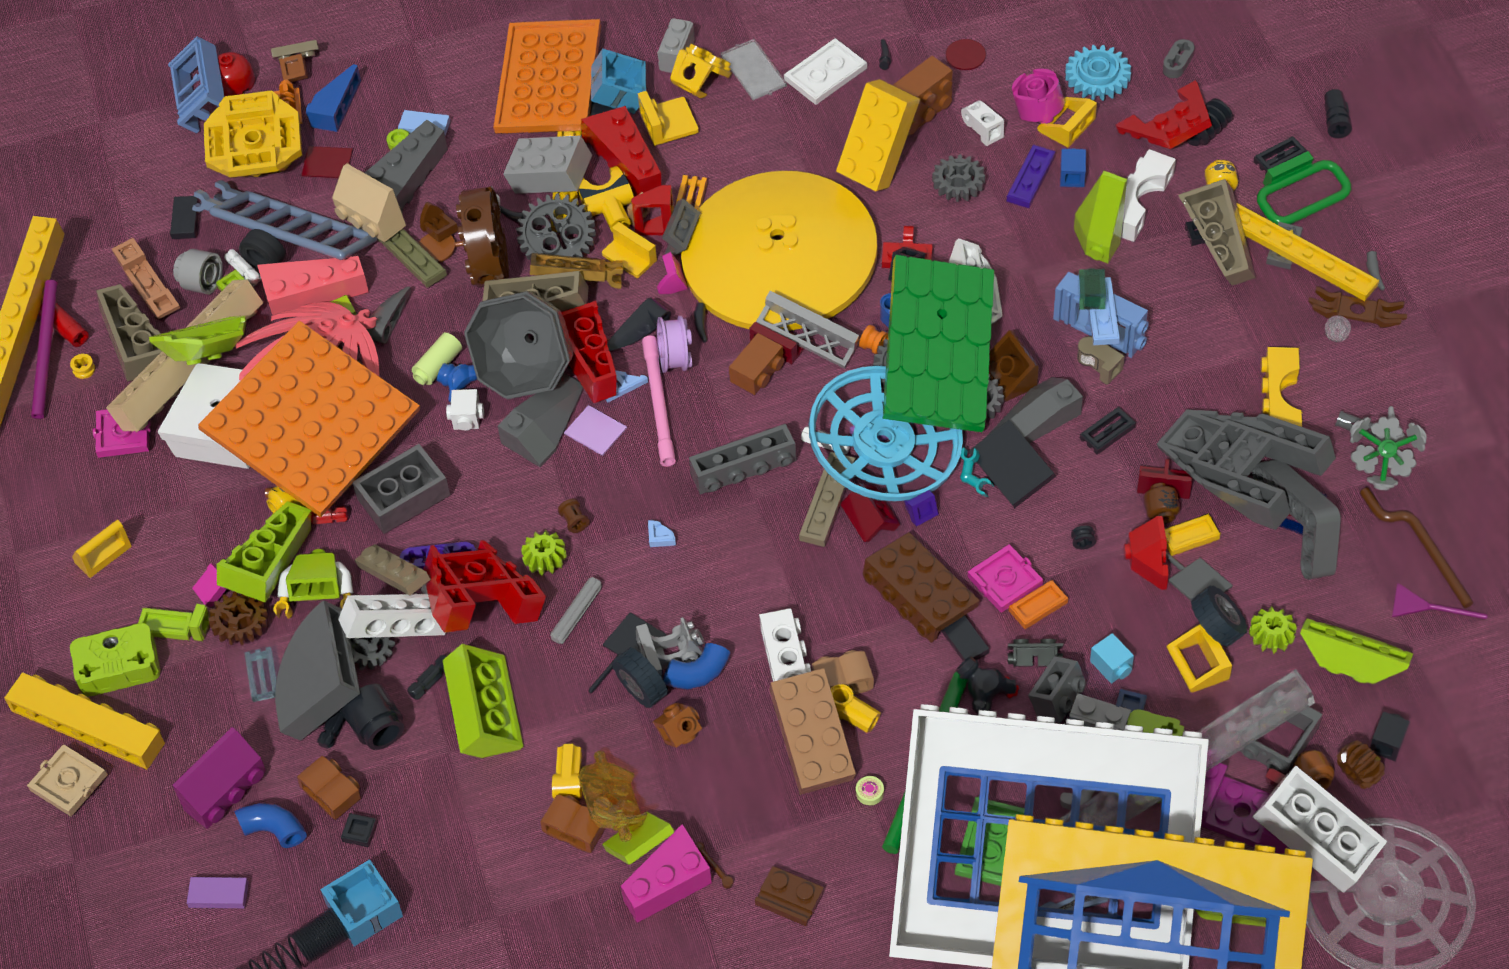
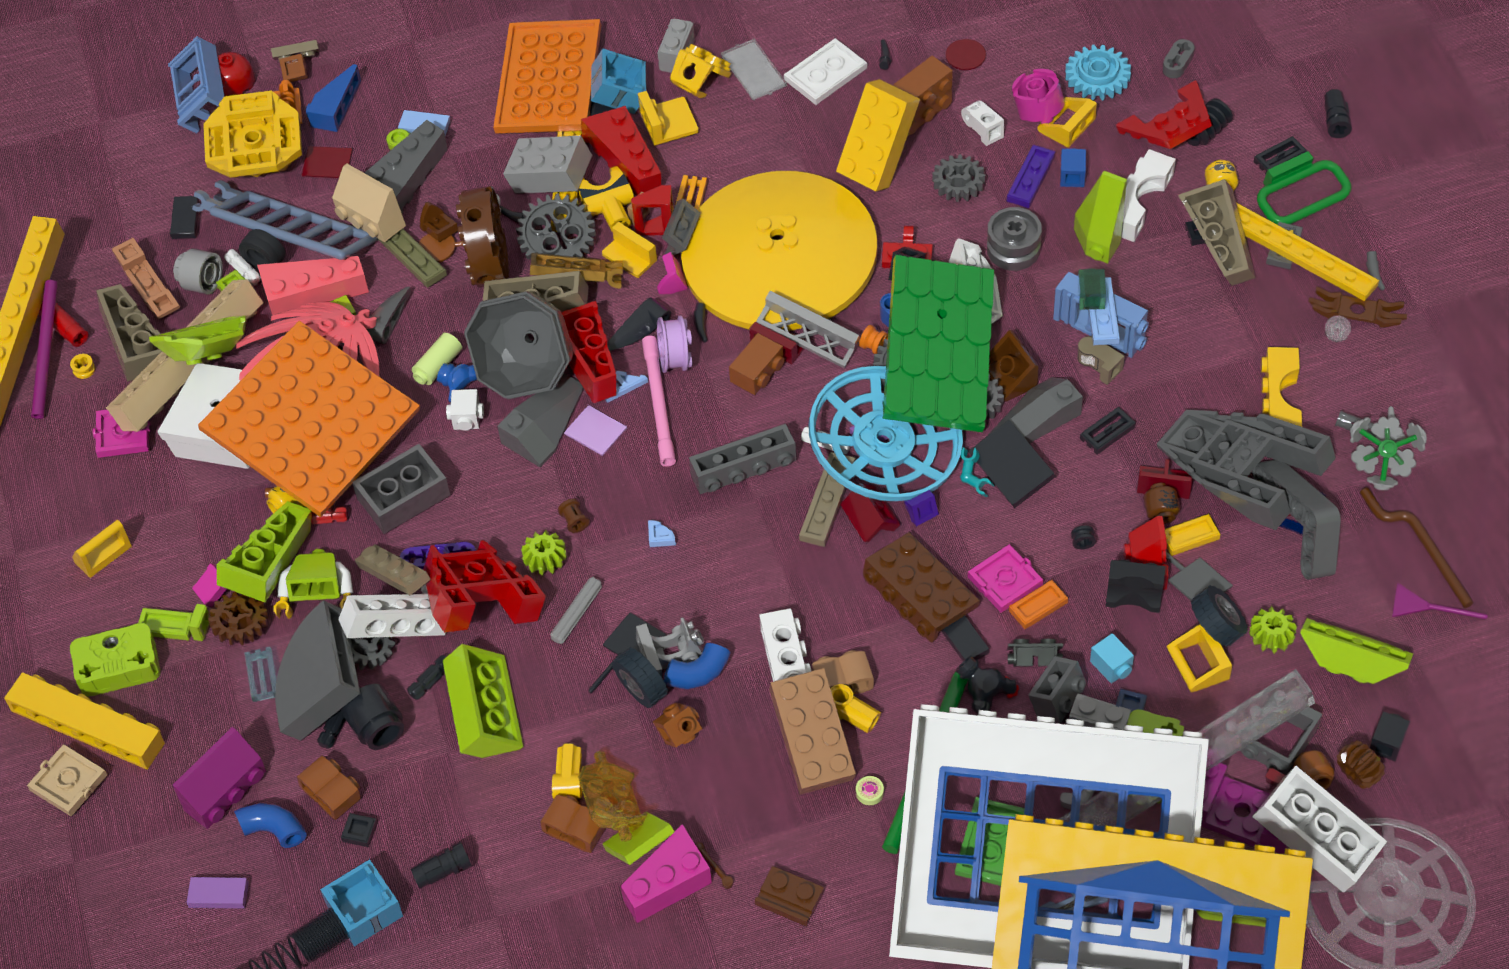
(440, 866): none -> black axle
(1014, 238): none -> flat silver wheel
(1135, 585): none -> black brick

